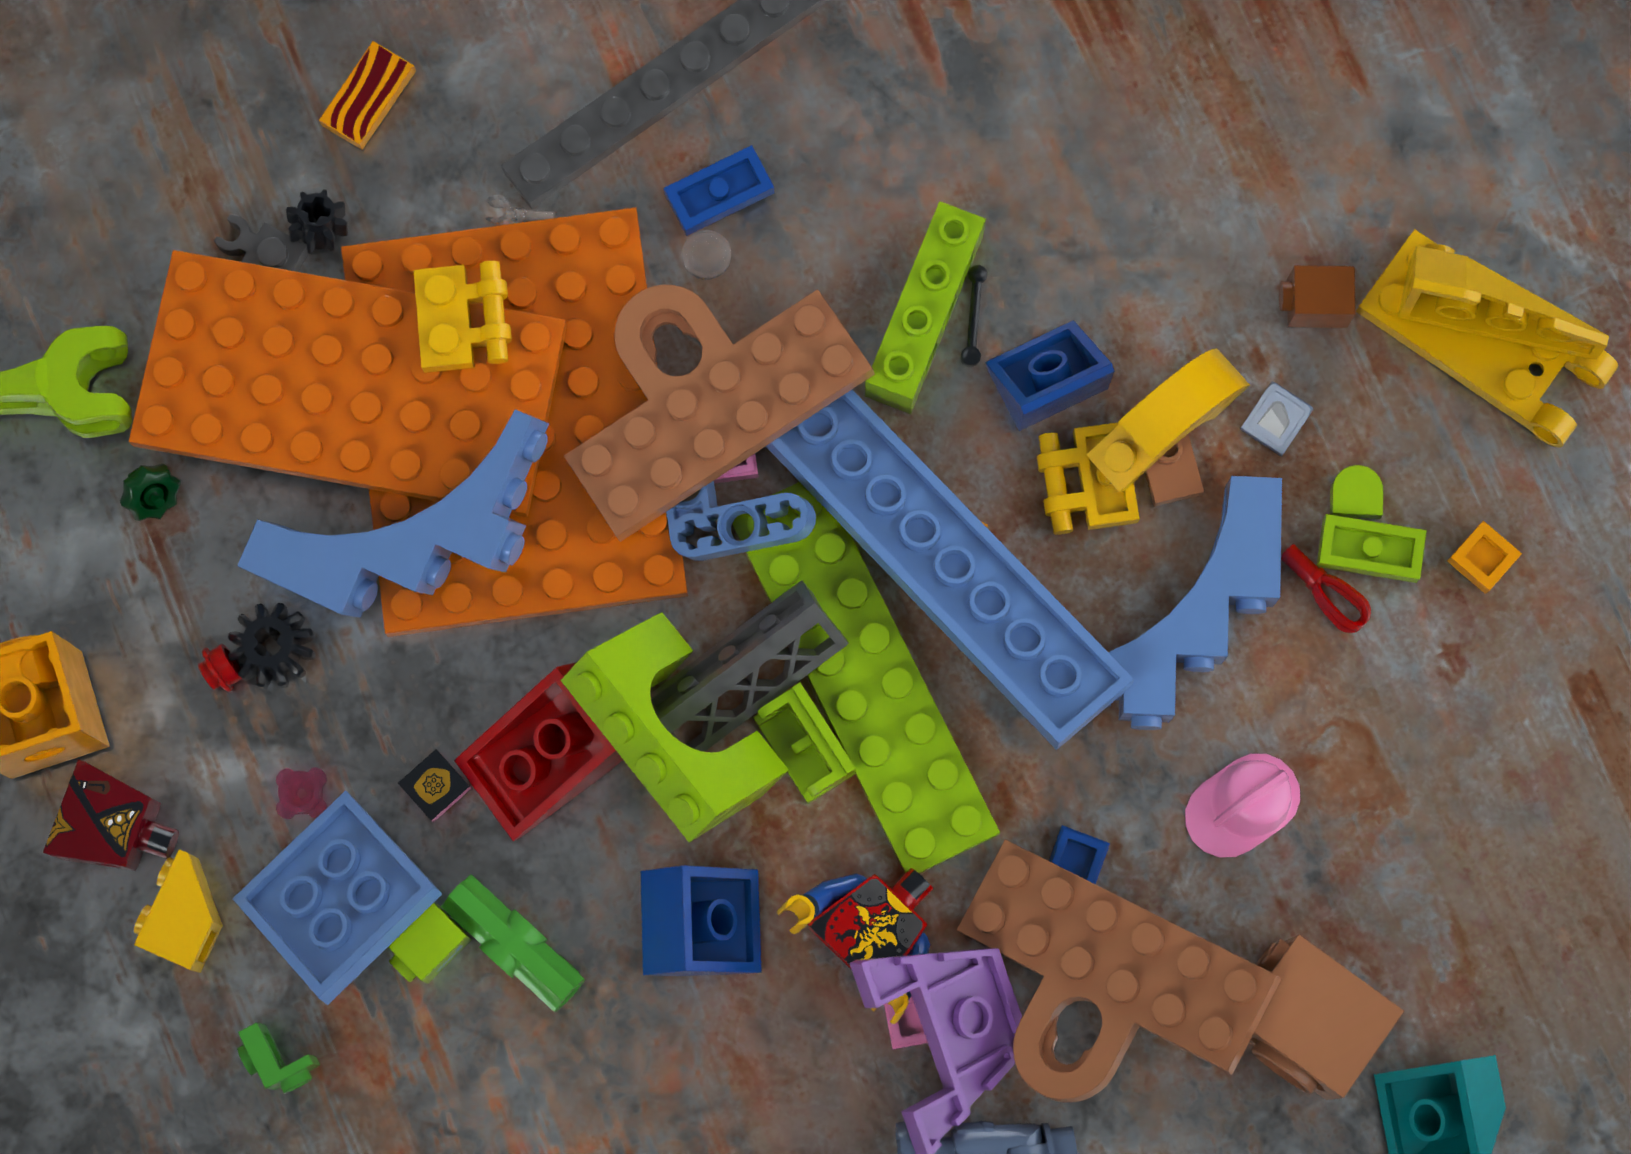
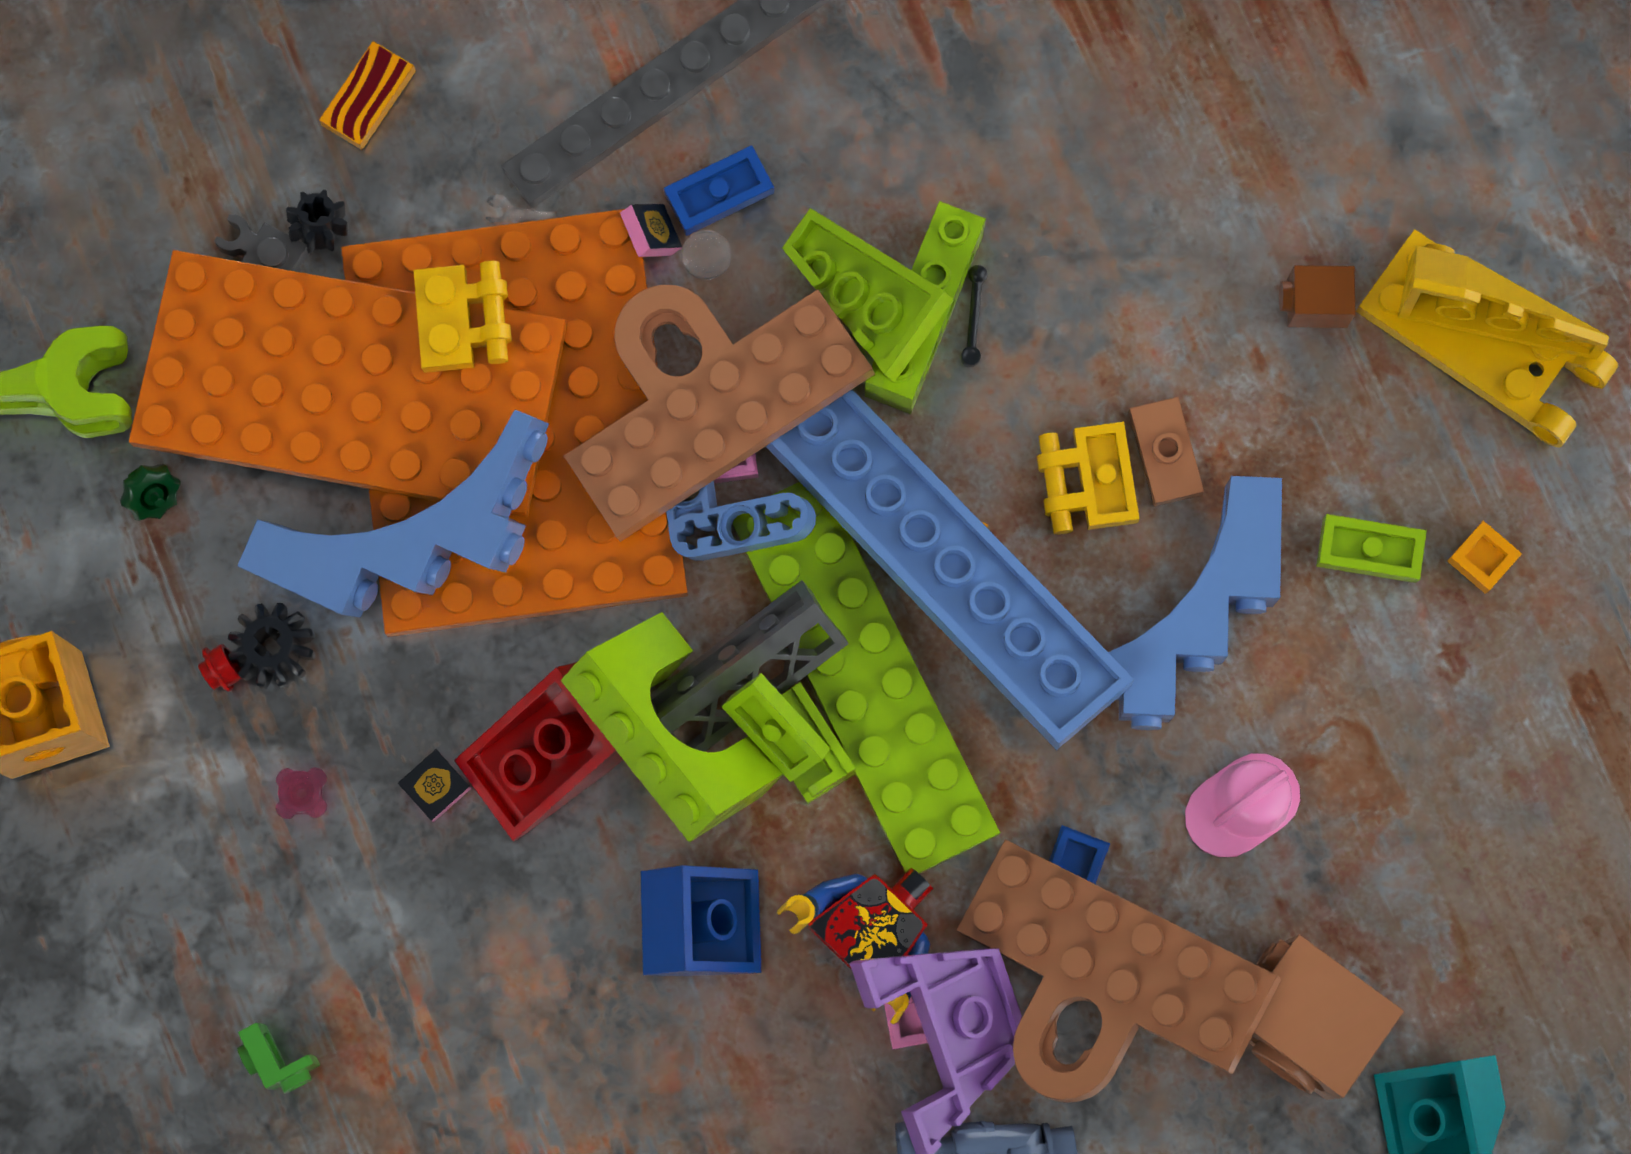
(107, 823): dark red torso -> none
(183, 916): yellow slope -> none
(336, 897): medium blue plate -> none
(428, 945): lime brick -> none
(513, 943): bright green piece -> none
(651, 230): none -> tile
(776, 727): none -> lime plate
(869, 291): none -> lime wing
(1050, 374): blue slope -> none
(1166, 416): yellow arch -> none
(1277, 418): slope -> none
(1314, 577): red piece -> none
(1357, 493): lime tile -> none

